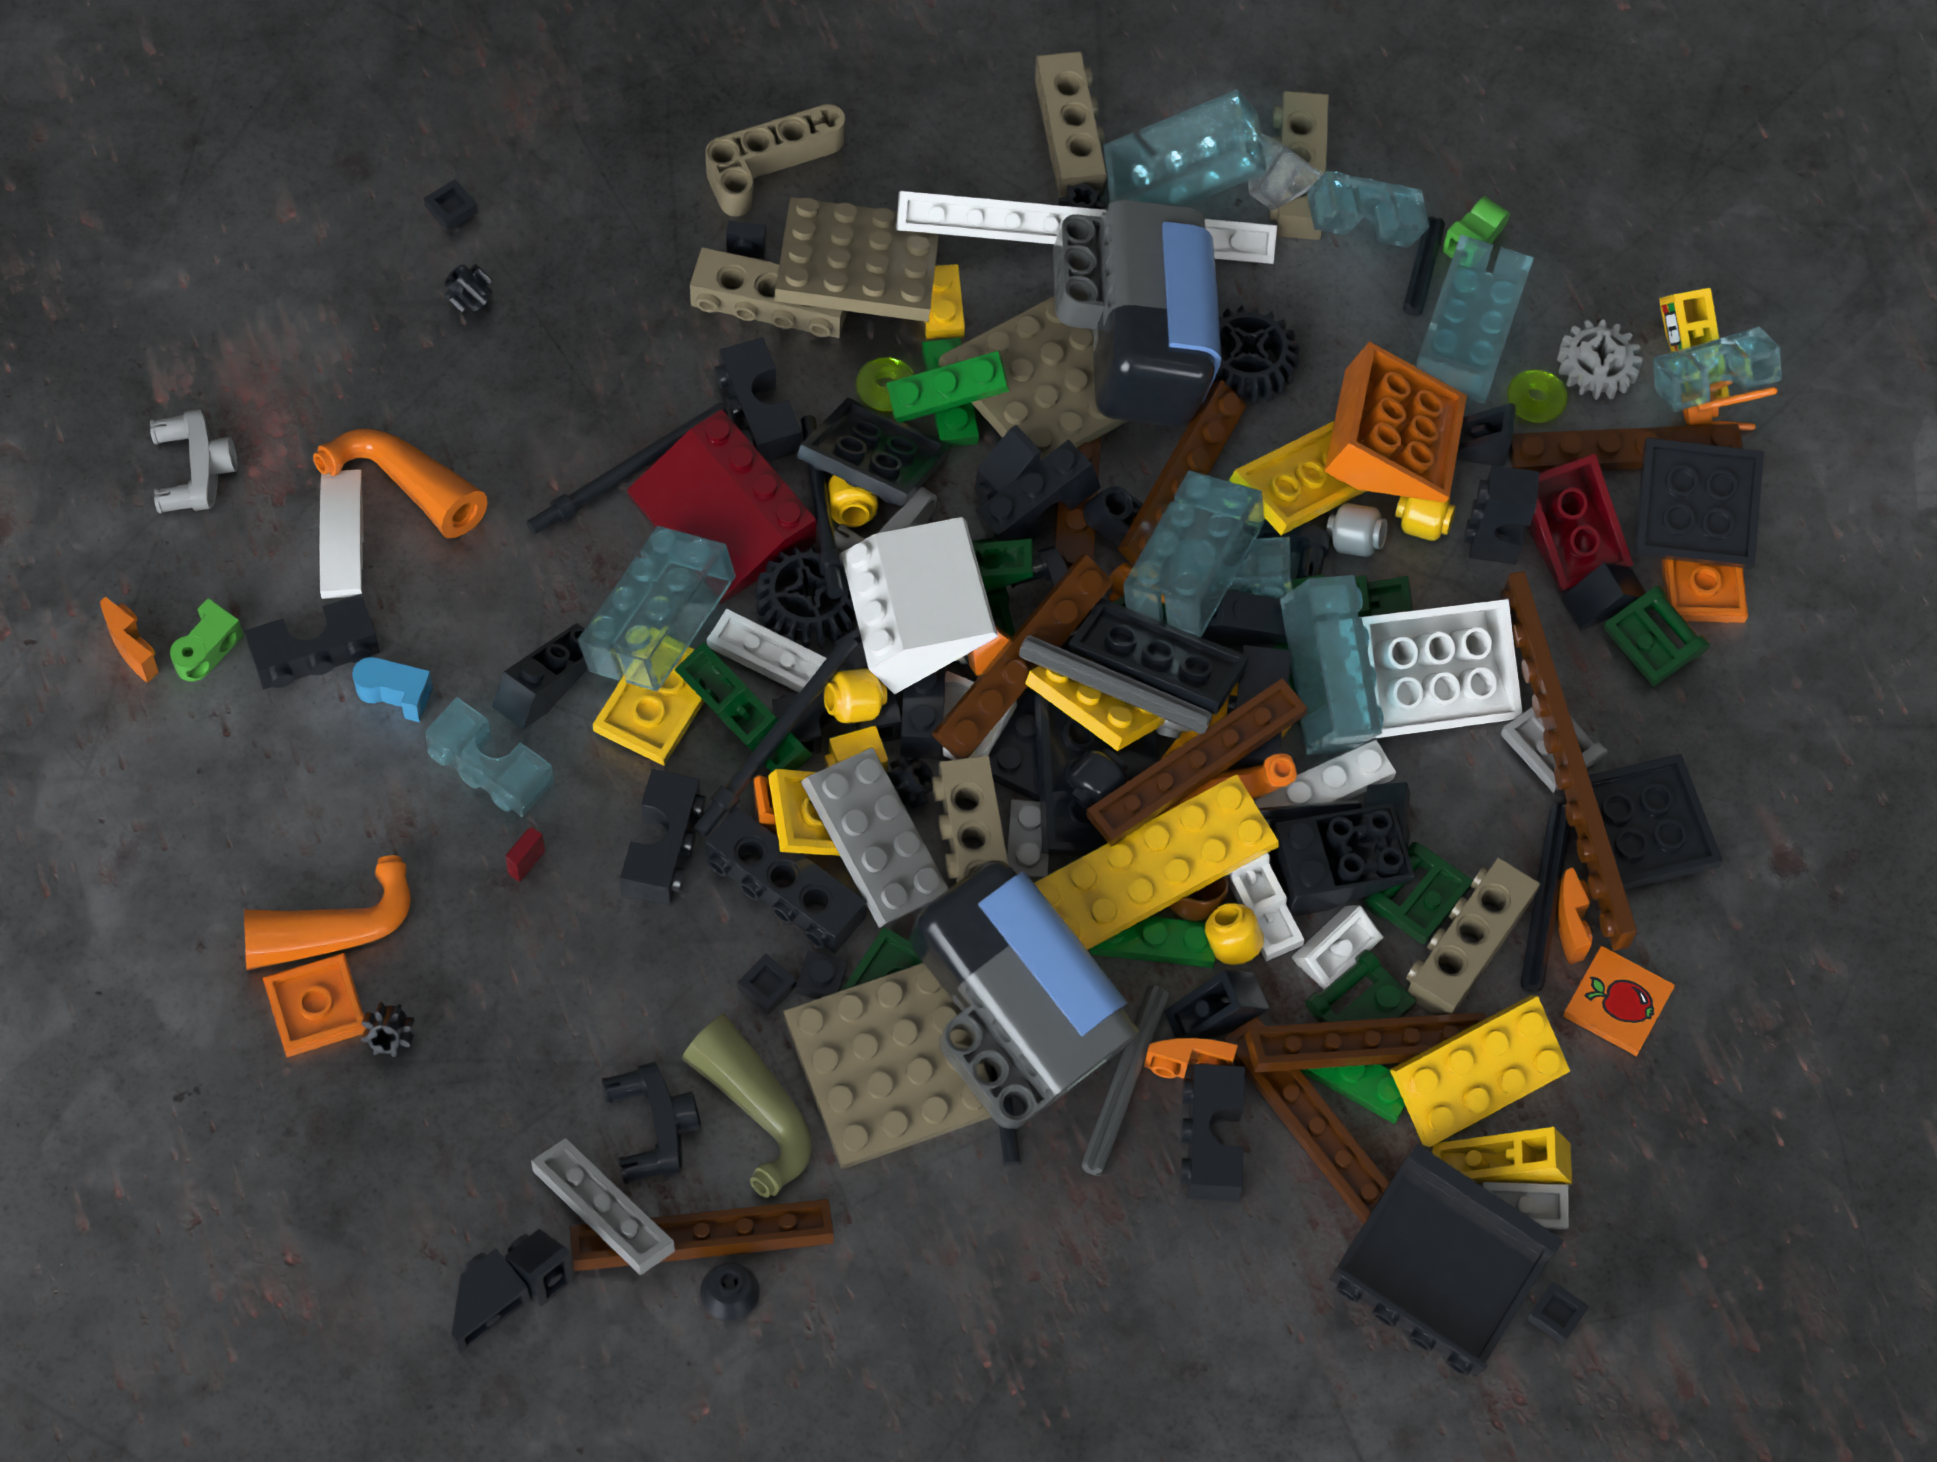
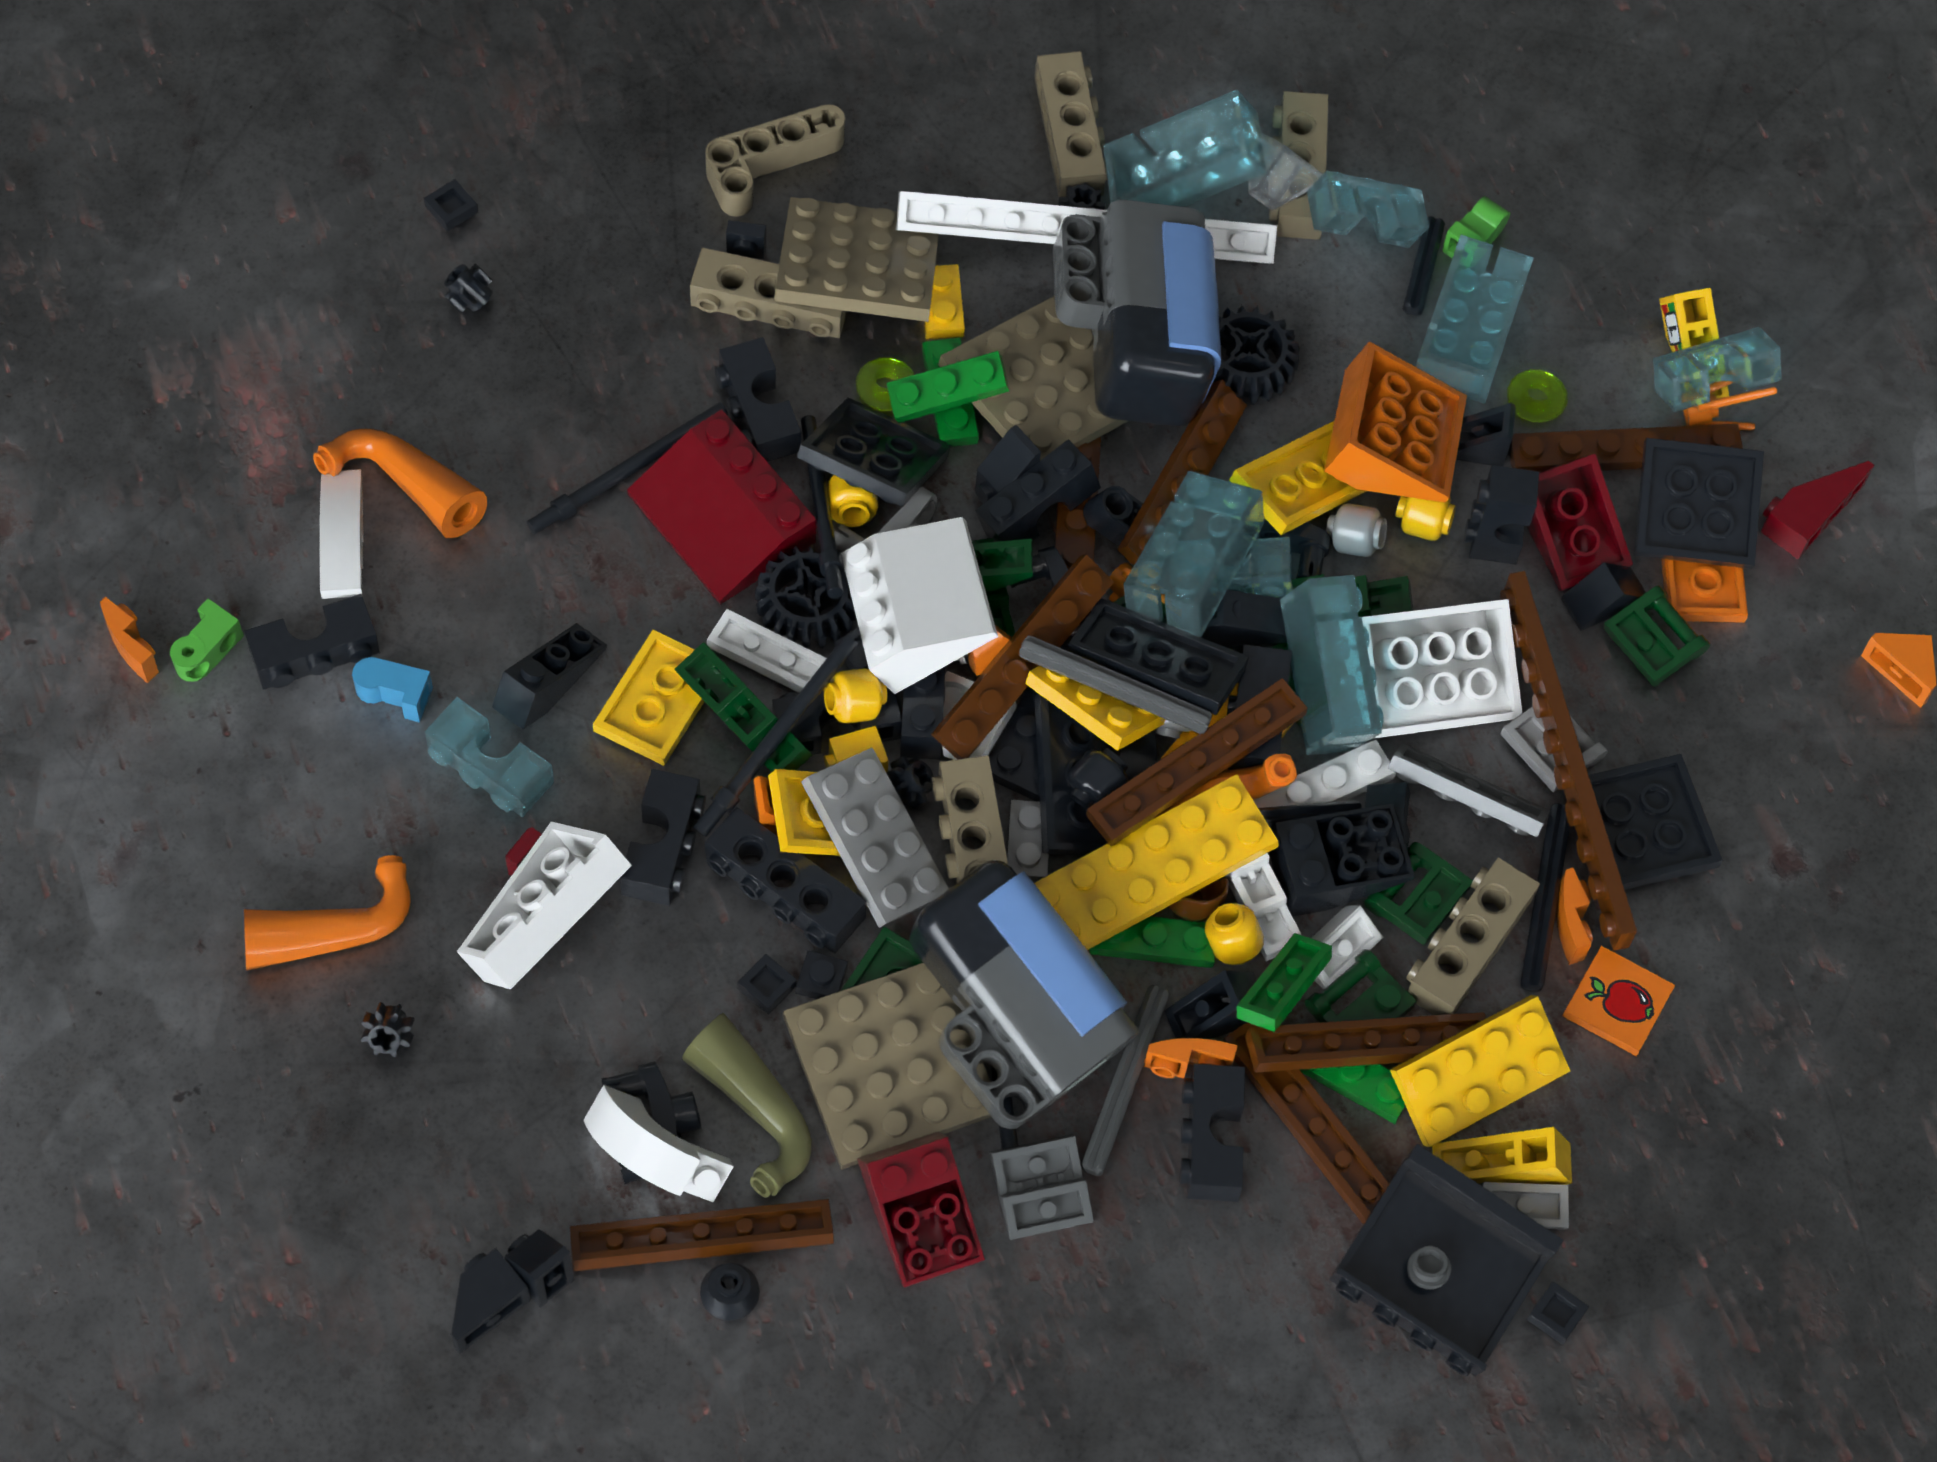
(207, 460): light grey connector -> none
(315, 1004): orange tile -> none
(541, 902): none -> white wedge
(603, 1206): light grey plate -> none
(646, 1148): none -> white arch
(657, 608): clear light blue piece -> none
(921, 1208): none -> dark red slope
(1041, 1187): none -> dark grey slope
(1284, 982): none -> green plate
(1429, 1267): none -> dark grey plate
(1481, 796): none -> dark grey plate
(1599, 359): light grey gear -> none
(1811, 507): none -> dark red slope
(1905, 662): none -> orange slope

